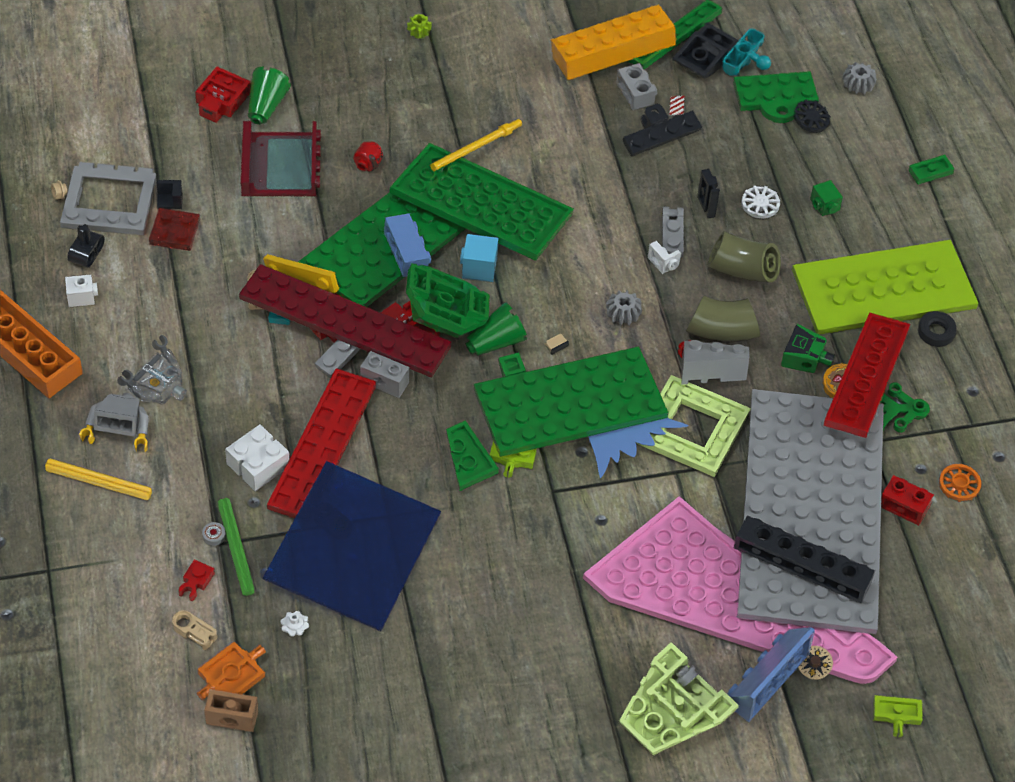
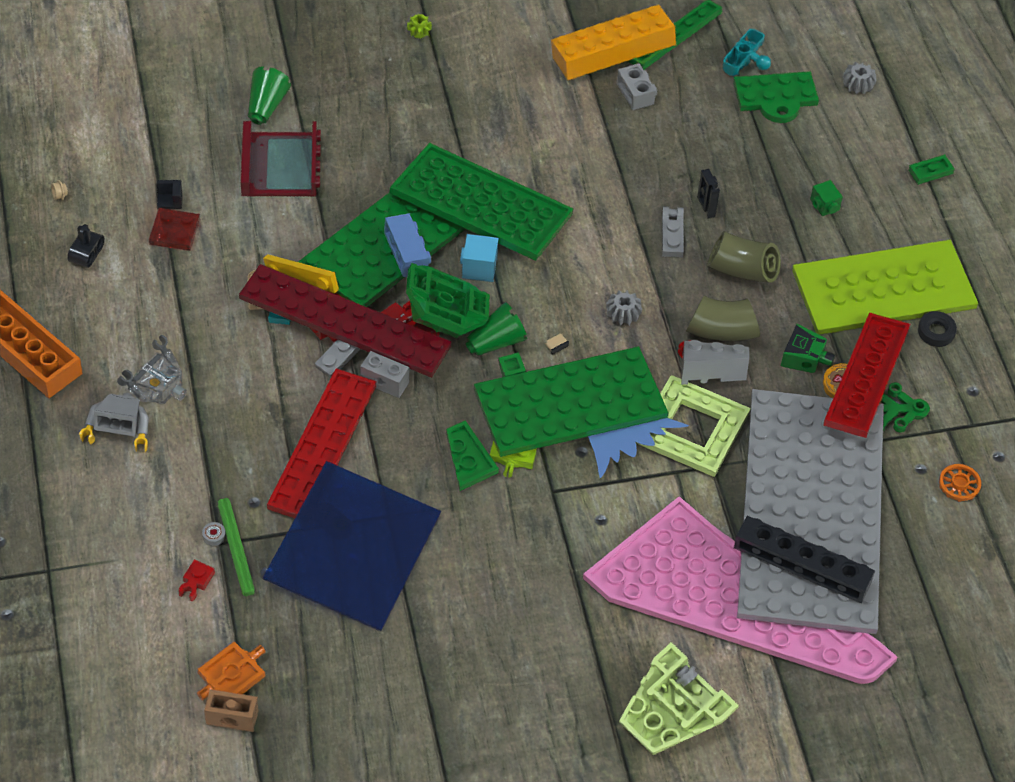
(80, 290): white brick -> none
(98, 479): yellow axle -> none
(103, 219): light grey hinge -> none
(196, 630): tan piece -> none
(221, 94): red piece -> none
(260, 456): white piece -> none
(294, 623): white plant -> none
(368, 155): red head -> none
(503, 131): yellow bar -> none
(660, 130): black plate -> none
(661, 259): white bracket -> none
(677, 105): sticker -> none
(705, 50): black slope -> none
(760, 202): white wheel -> none
(771, 671): medium blue slope -> none
(811, 116): black wheel -> none
(817, 664): piece -> none
(897, 711): lime plate -> none
(906, 500): red brick -> none

